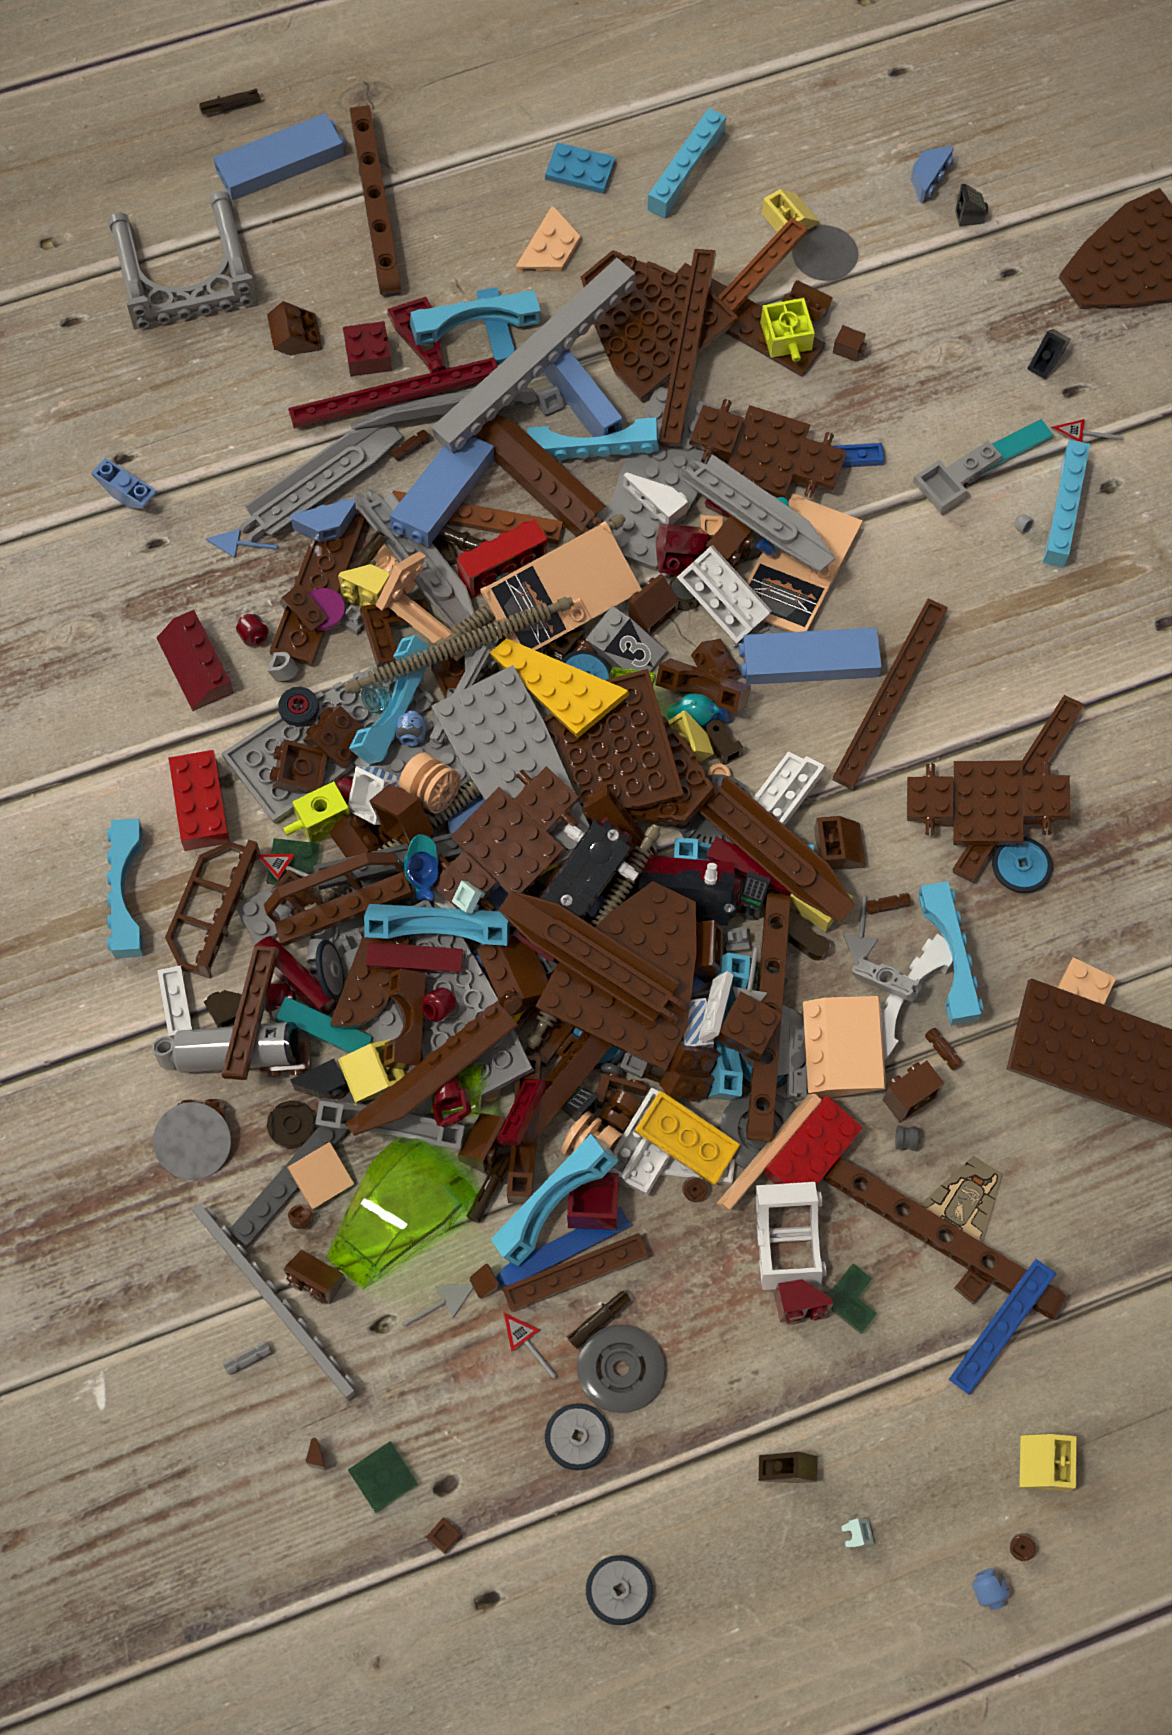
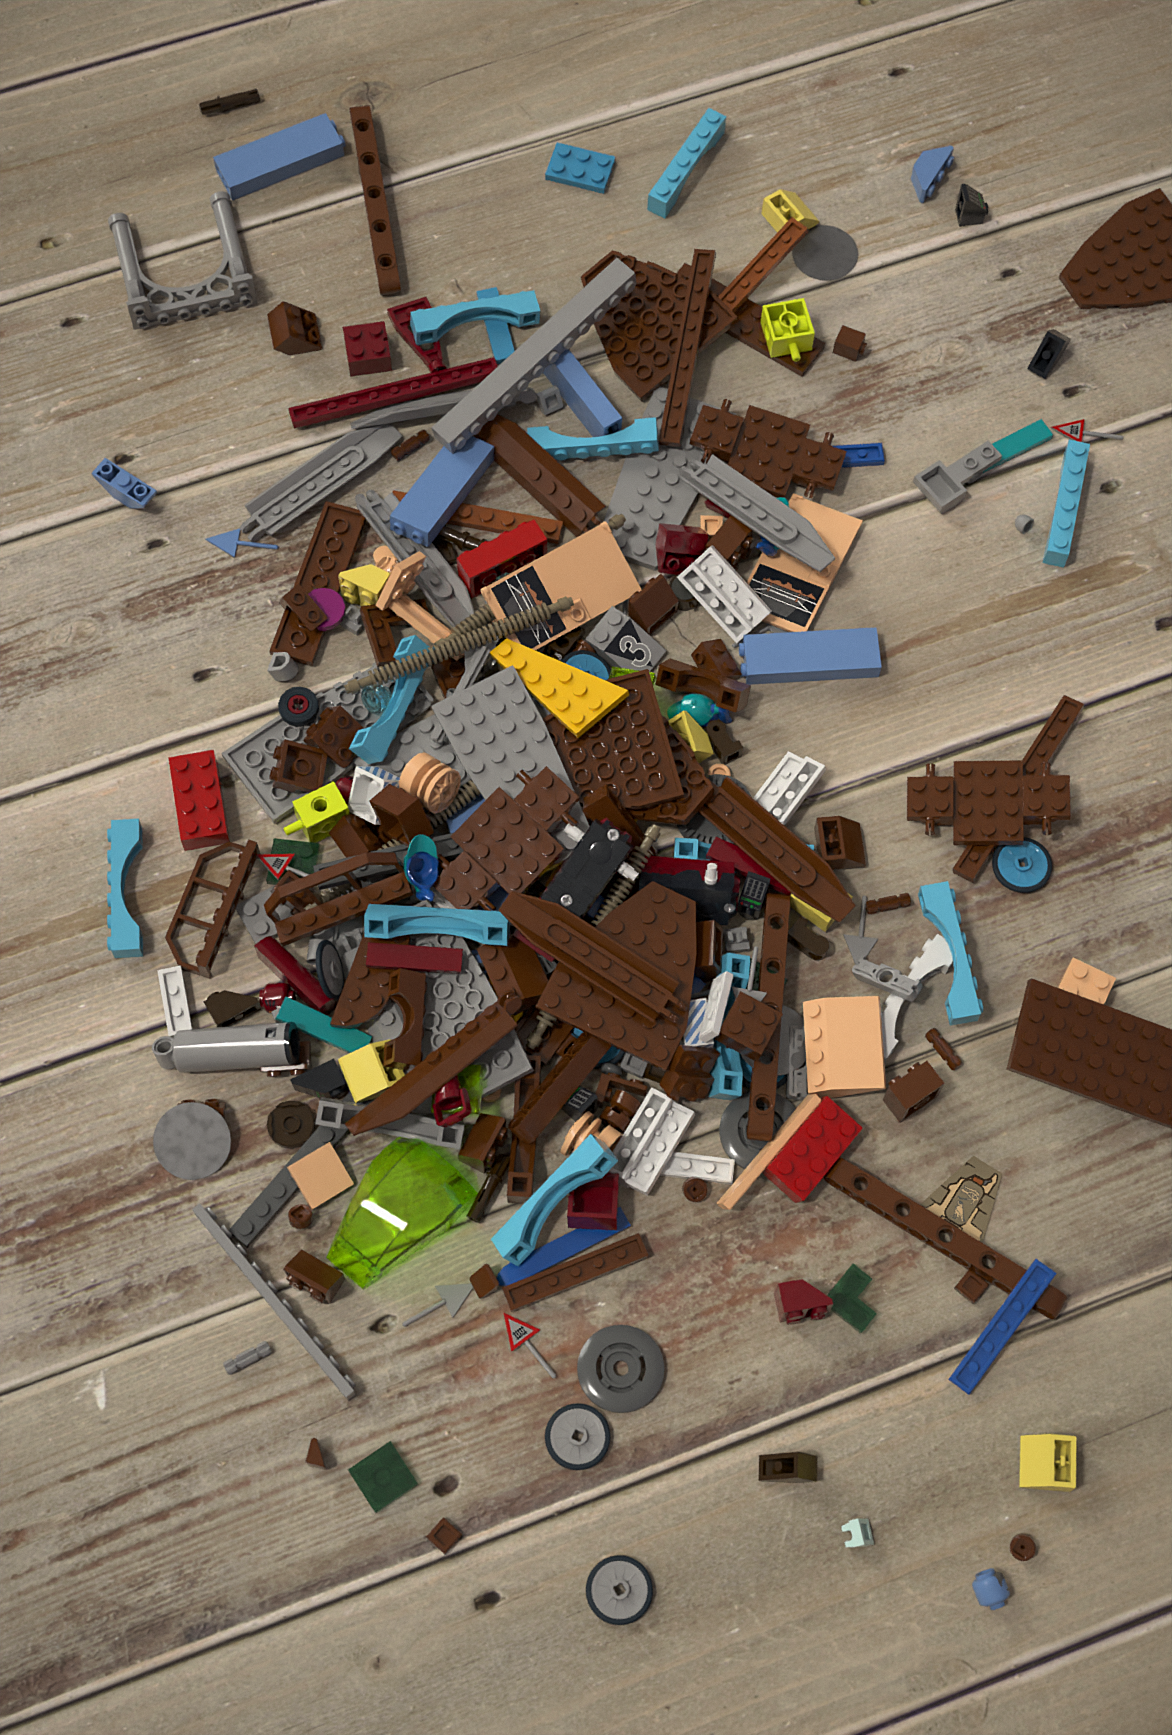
(194, 661): dark red slope -> none
(250, 1013): reddish brown tile -> none
(251, 629): dark red head -> none
(325, 521): medium blue slope -> none
(370, 550): dark brown axle -> none
(411, 728): medium blue head -> none
(439, 1004): dark red head -> none
(467, 897): light aqua tile -> none
(521, 1112): dark red tile -> none
(551, 245): light nougat wing -> none
(598, 1319): dark brown axle -> none
(658, 498): white slope -> none
(687, 1138): yellow tile -> none
(781, 1196): white window -> none
(815, 300): reddish brown bracket -> none
(889, 694): reddish brown plate -> none
(906, 1138): dark grey wheel -> none

